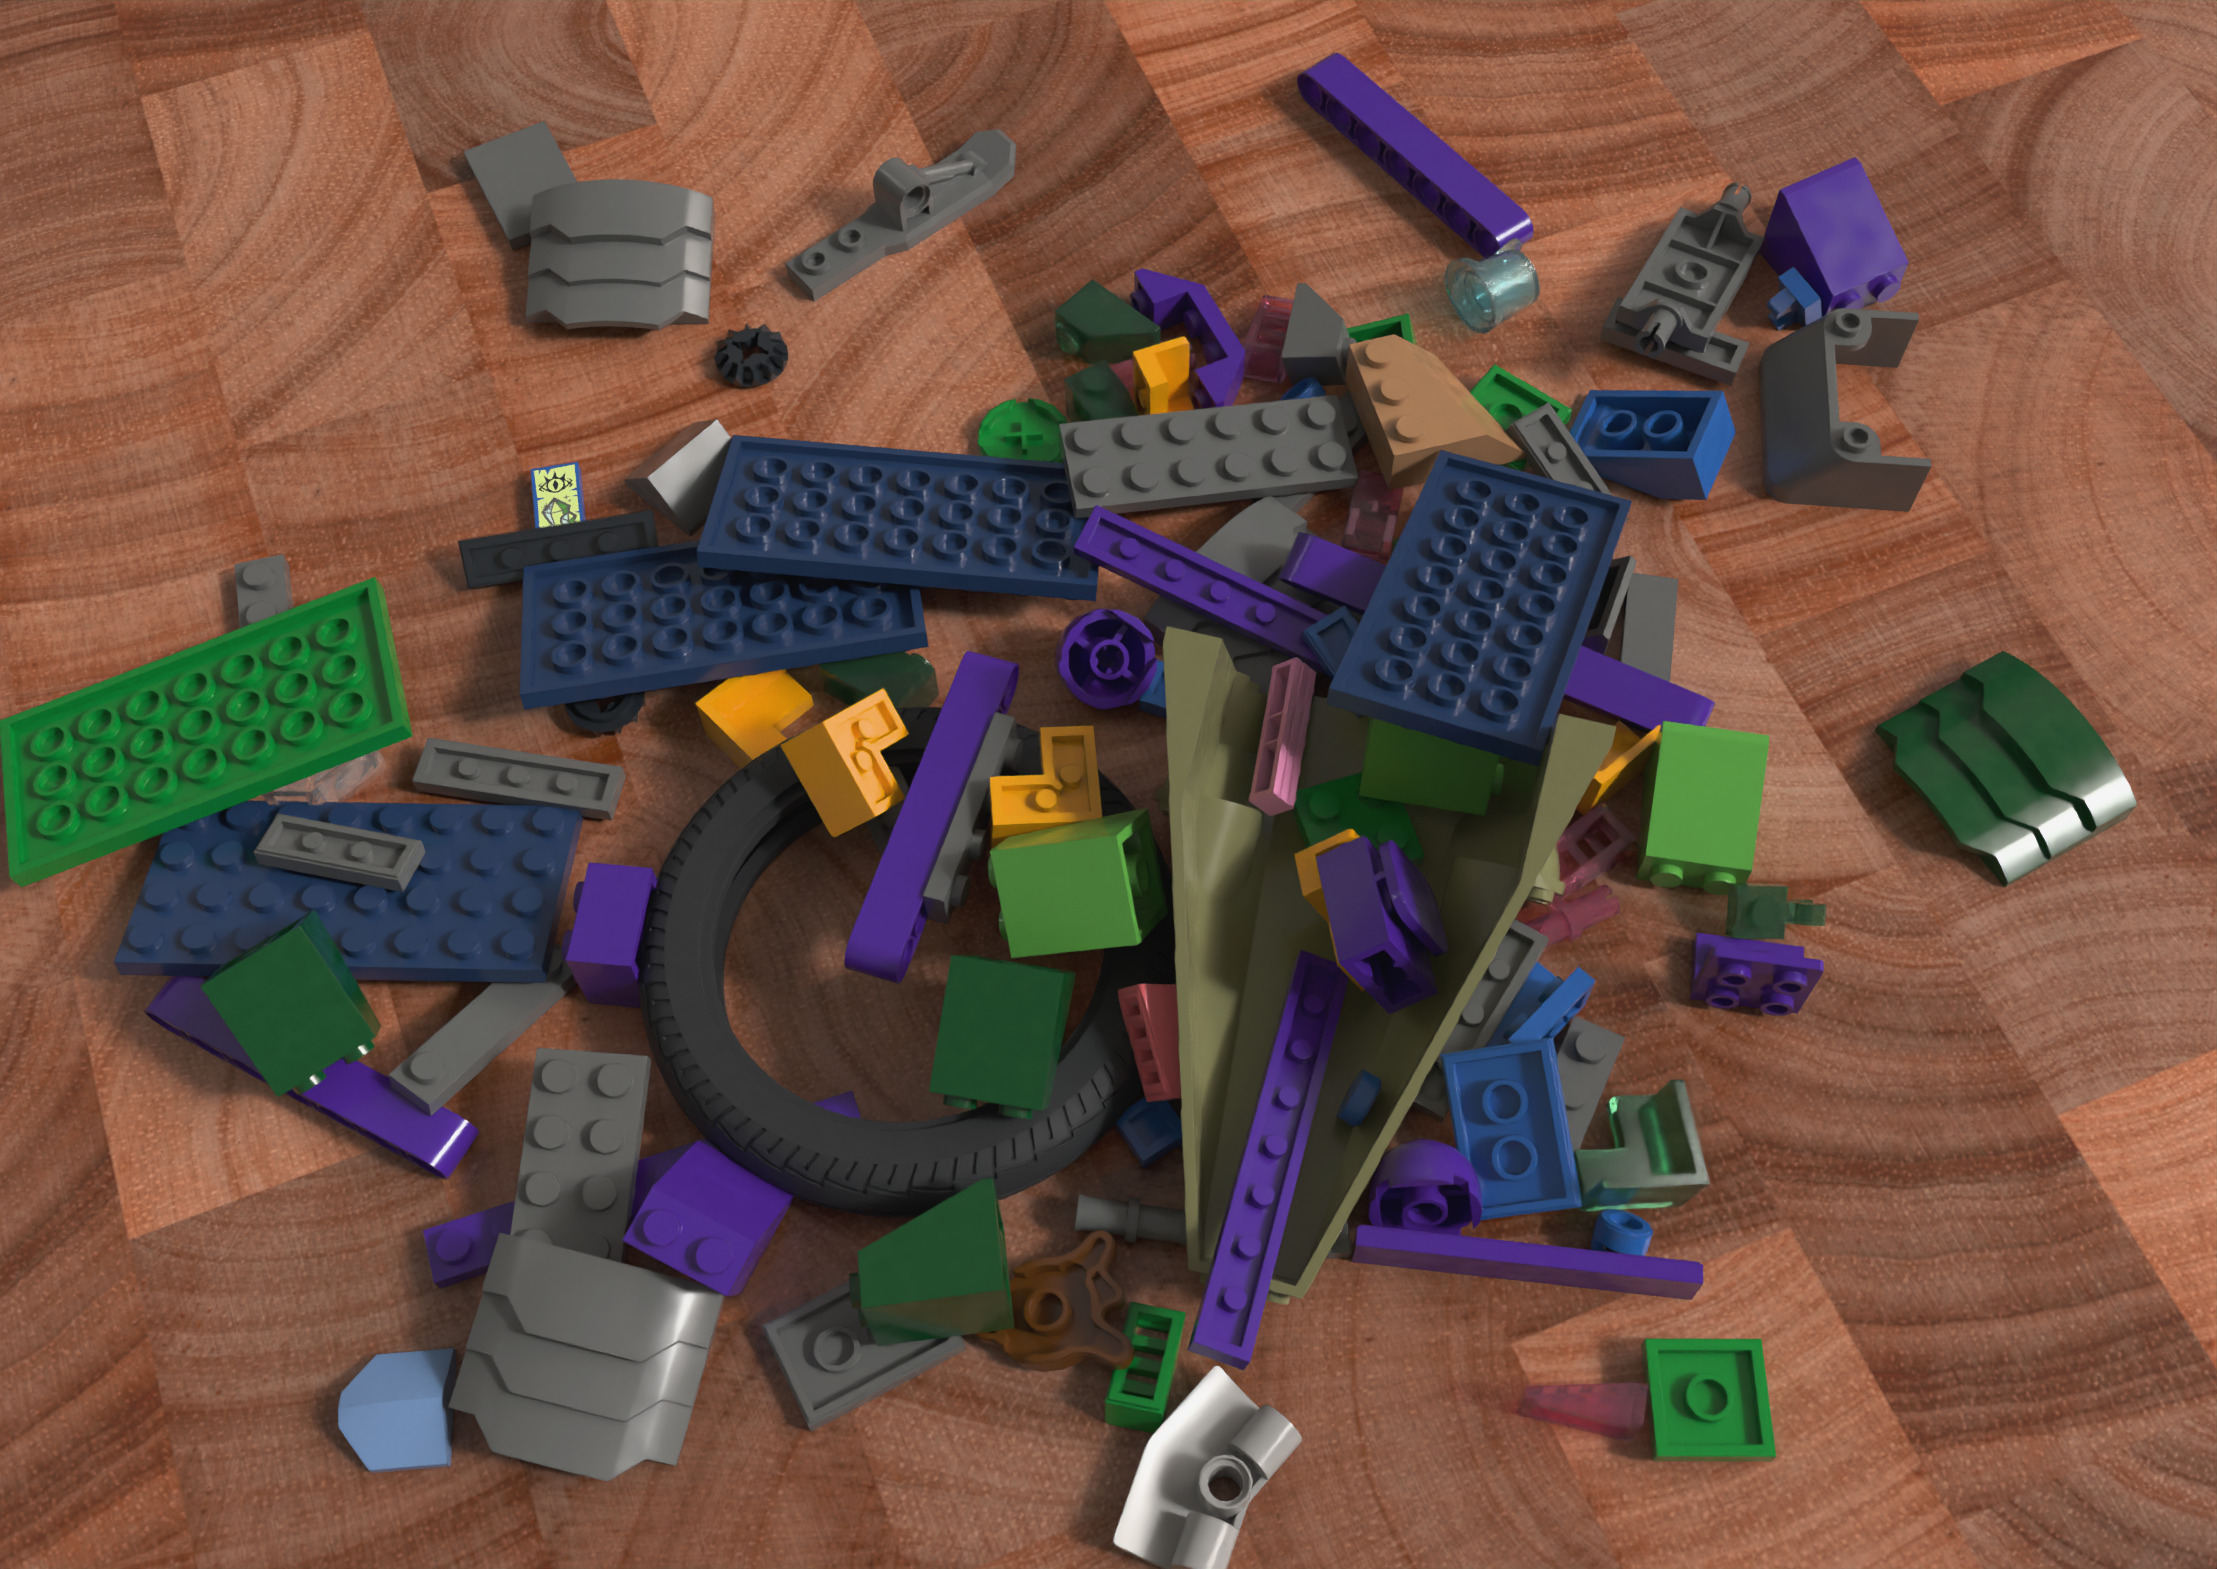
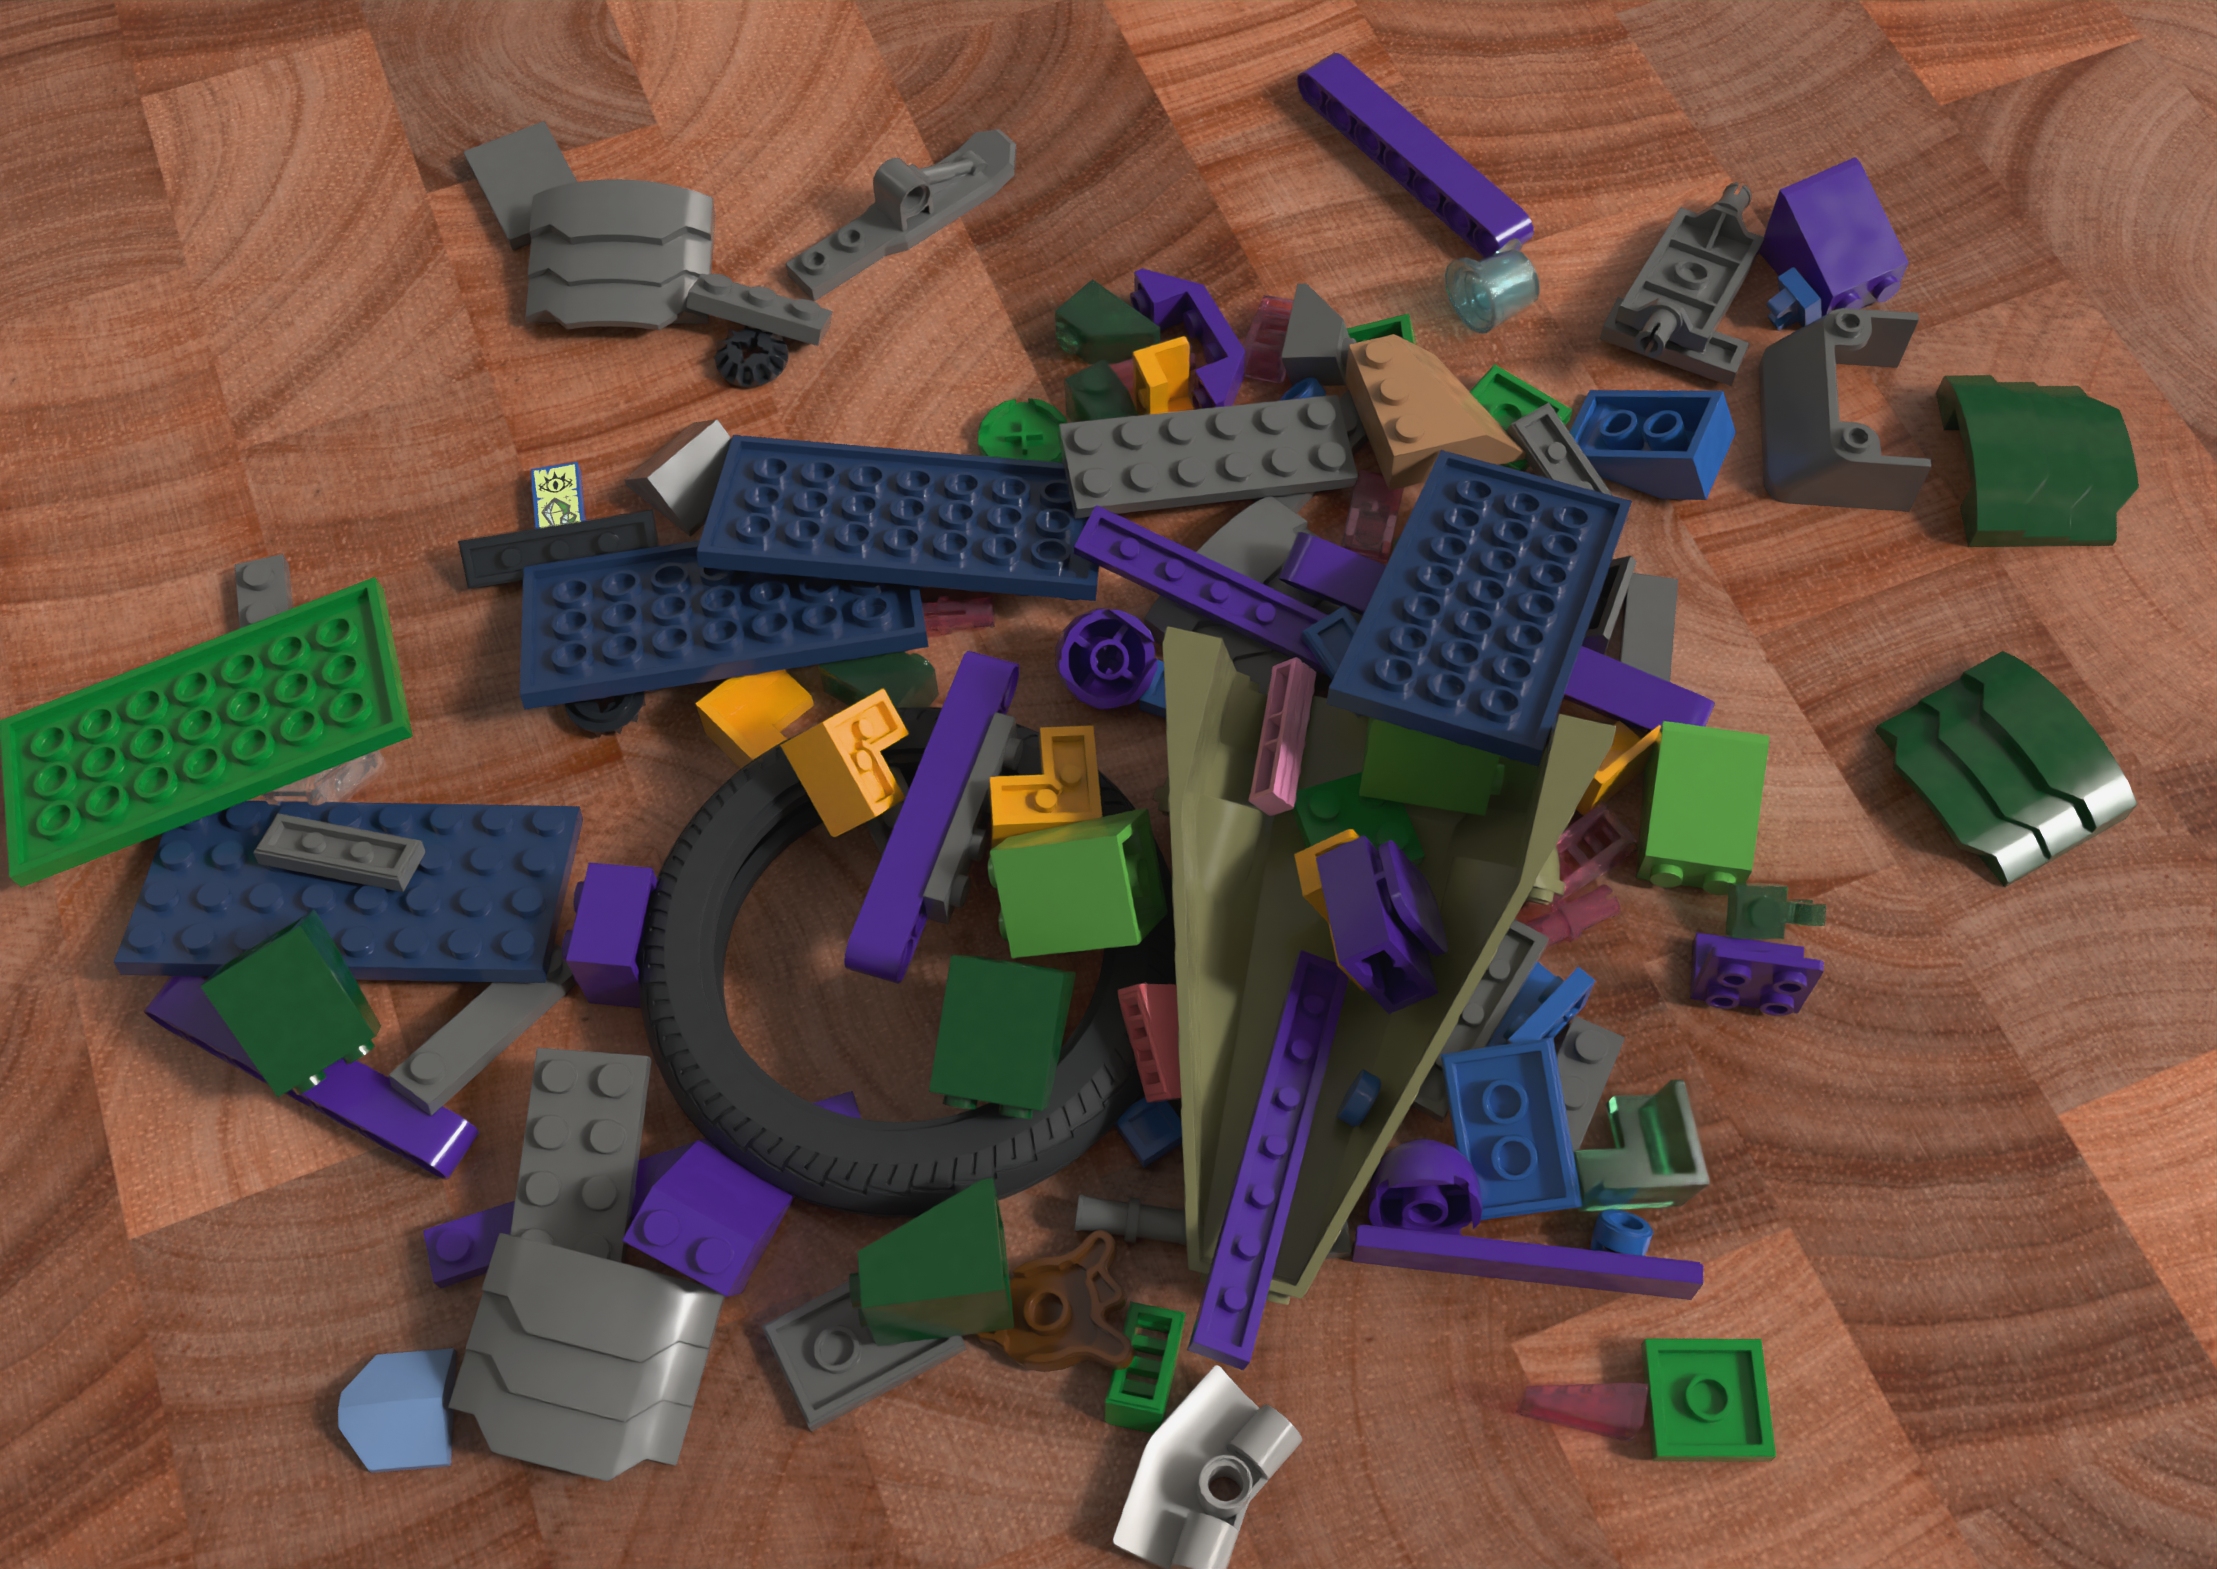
(518, 778): dark grey plate -> none
(759, 308): none -> dark grey plate
(978, 614): none -> clear pink pin
(2039, 462): none -> dark green slope

